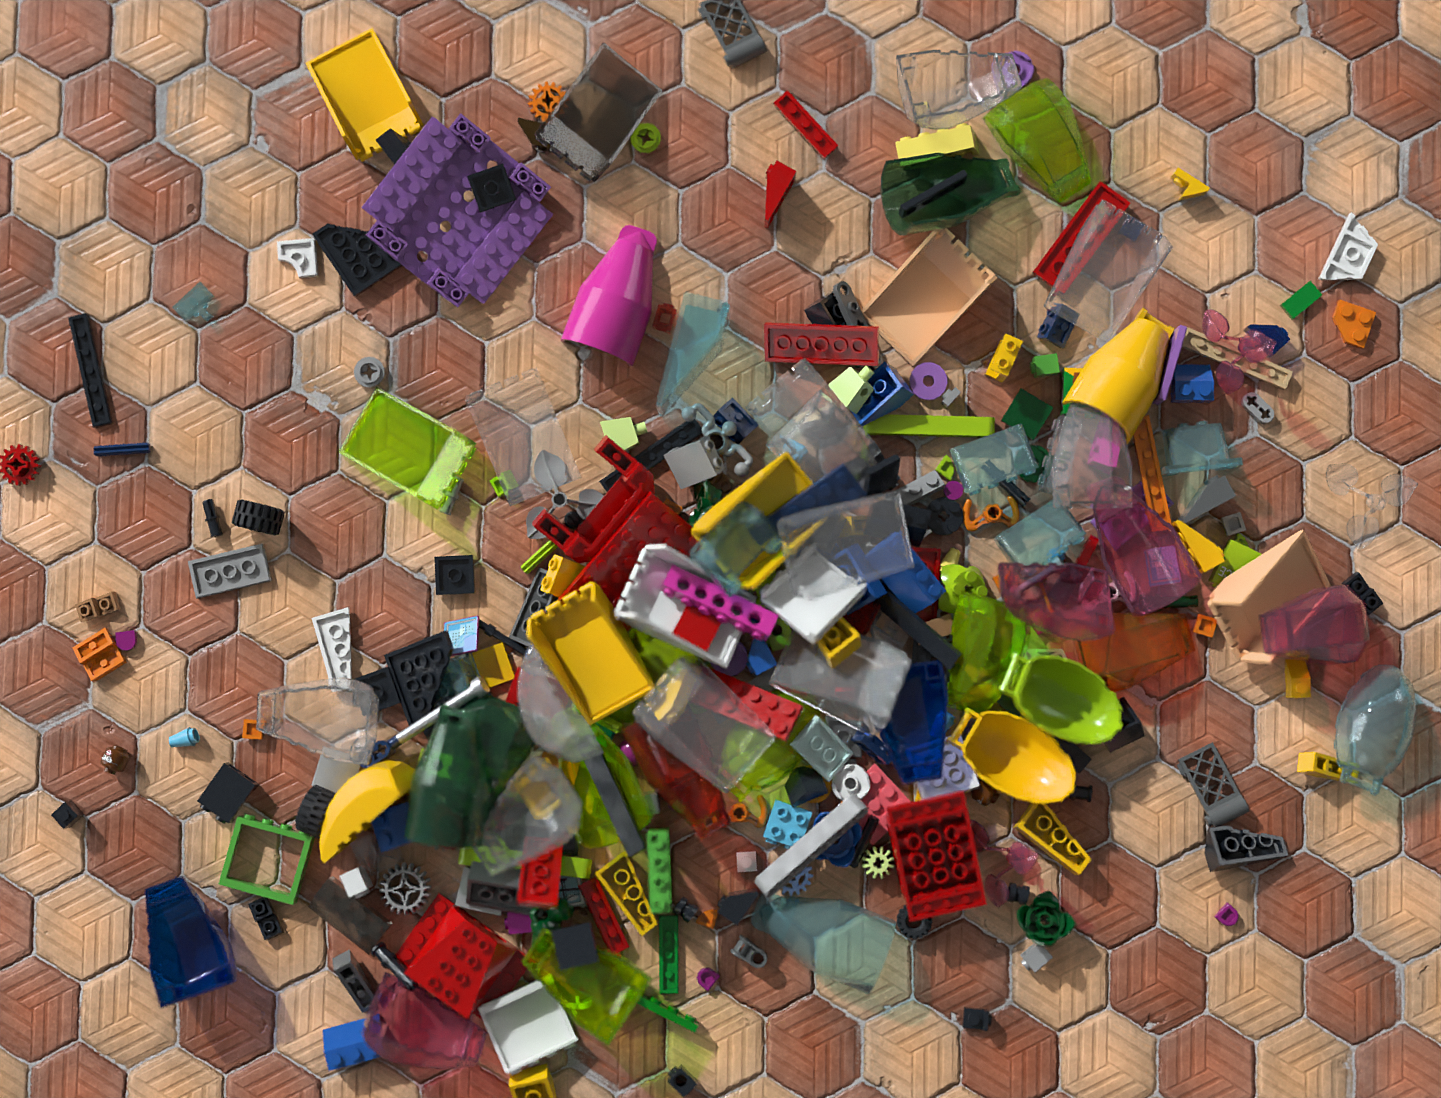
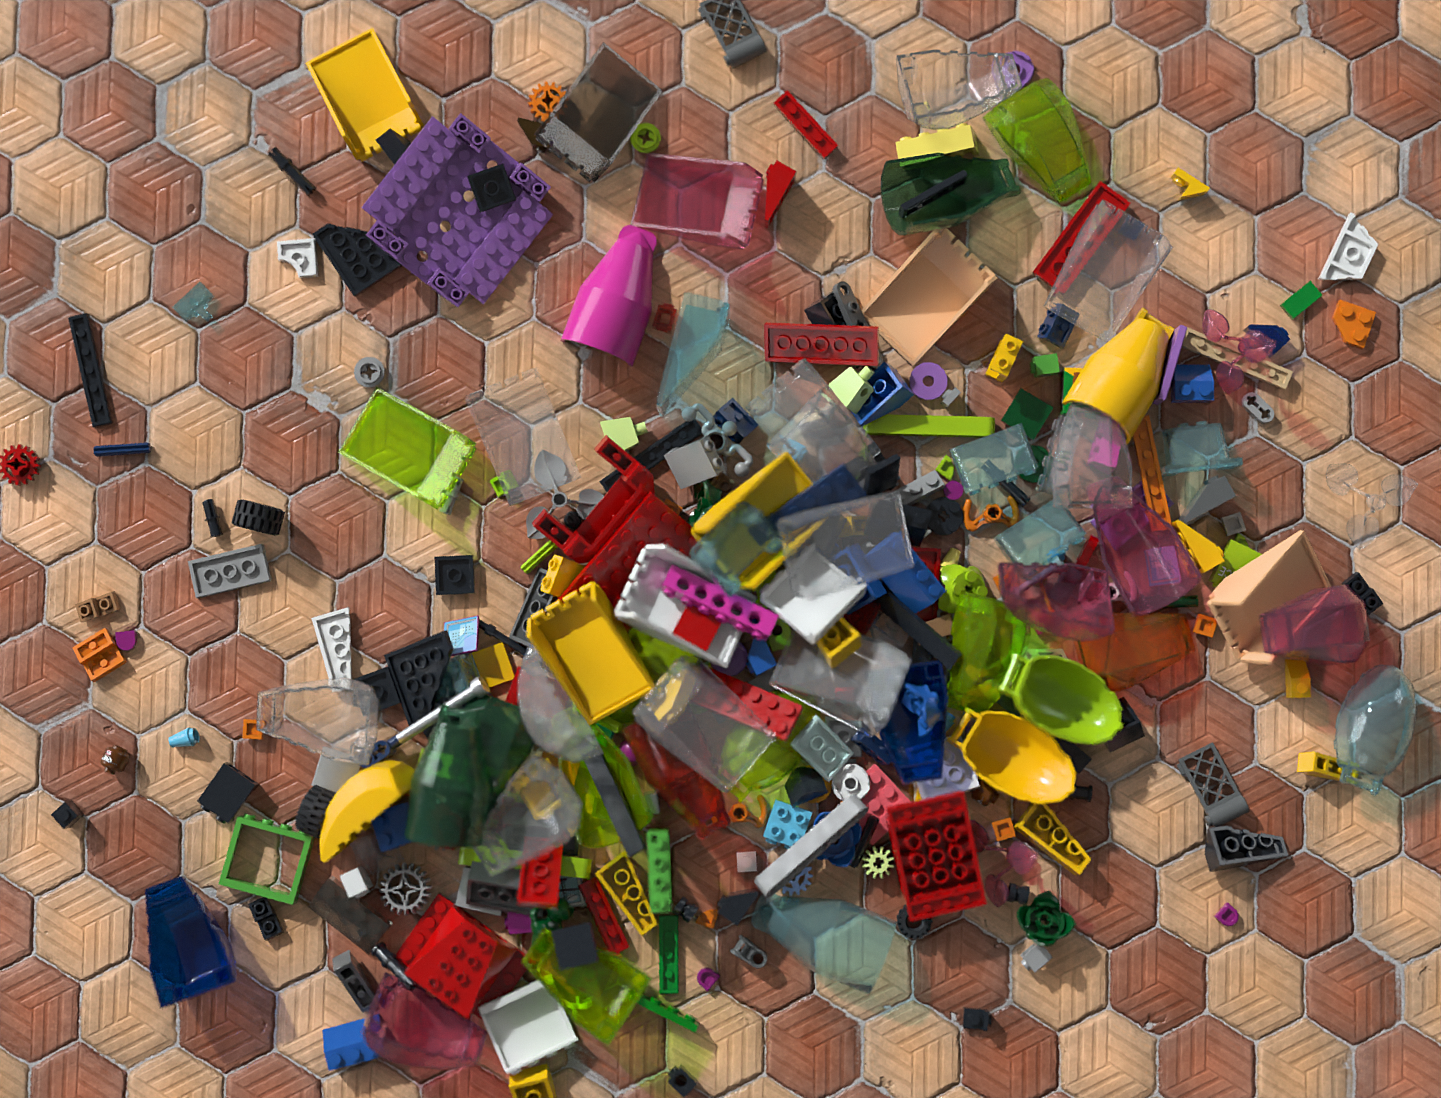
(285, 164): none -> black pin
(698, 199): none -> clear pink windscreen
(923, 702): none -> blue brick
(1003, 829): none -> orange plate

